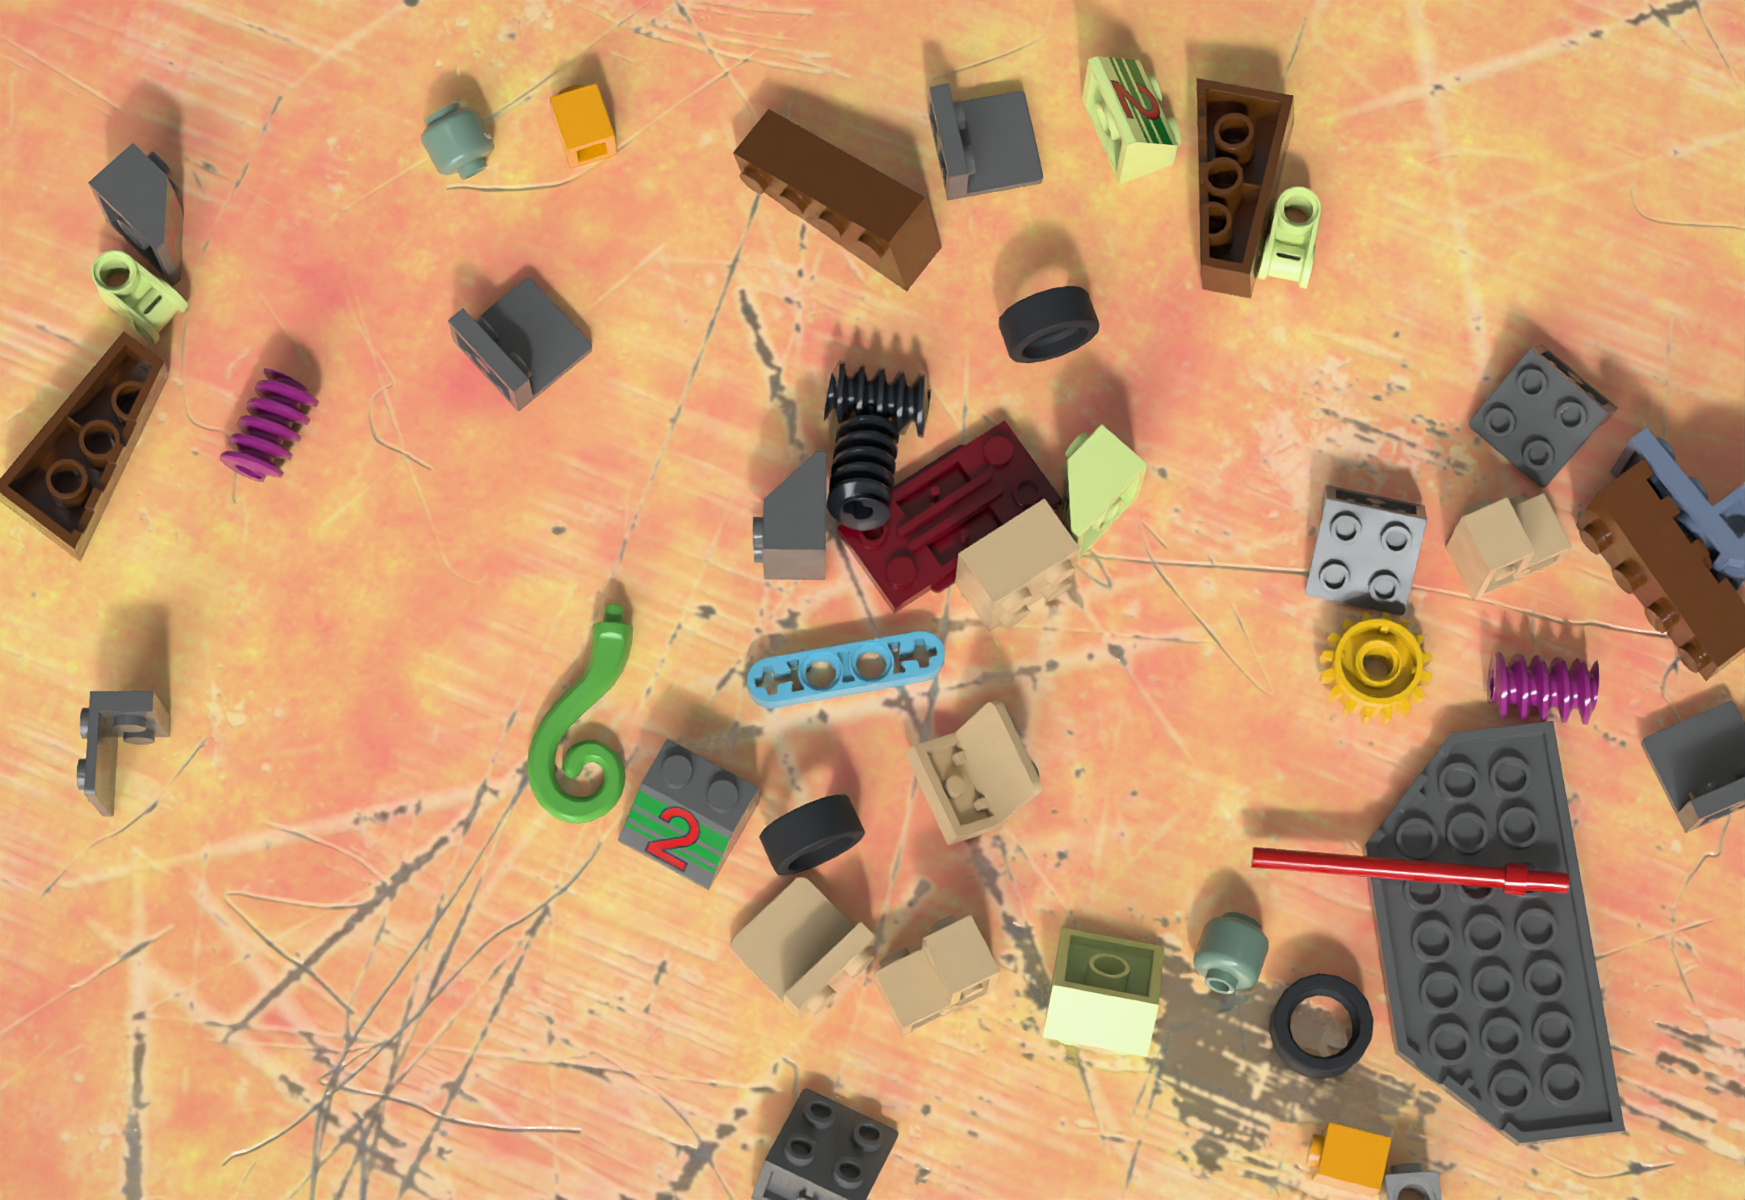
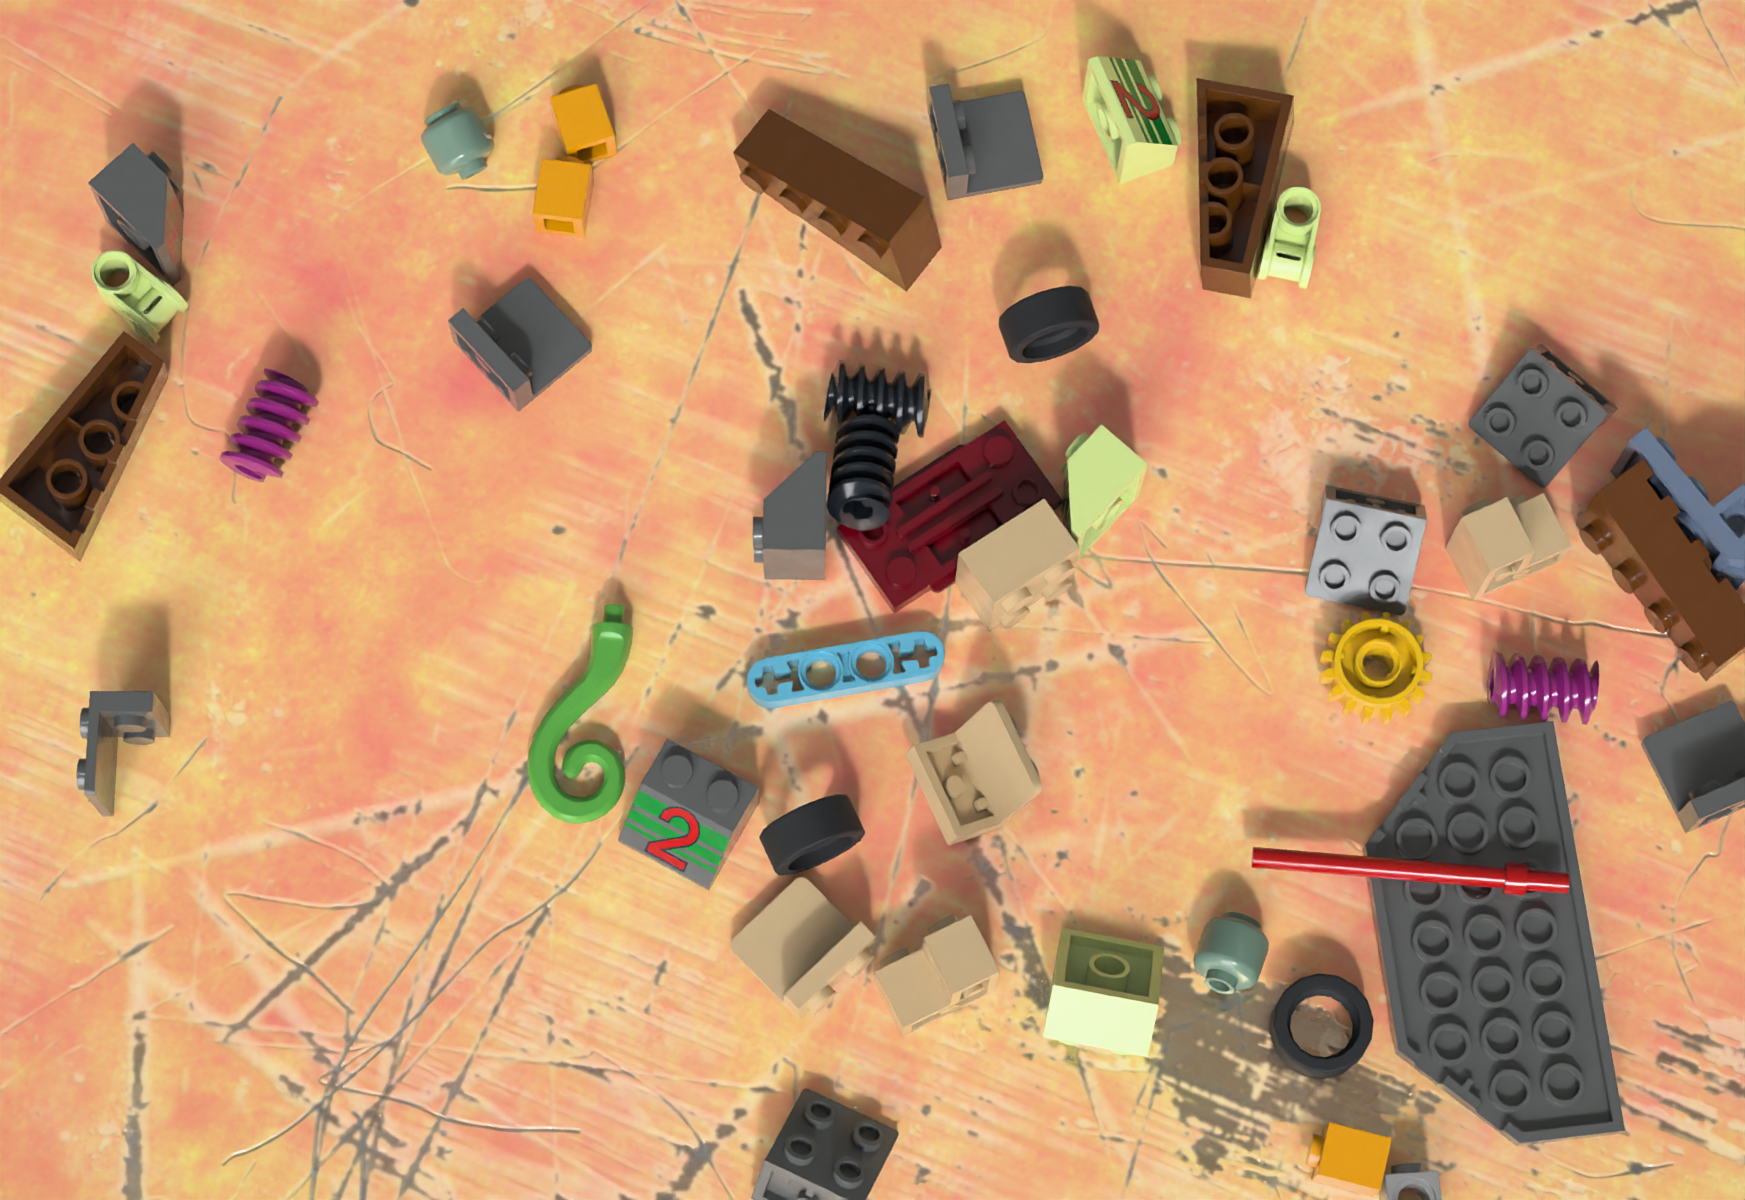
(563, 197): none -> light orange brick

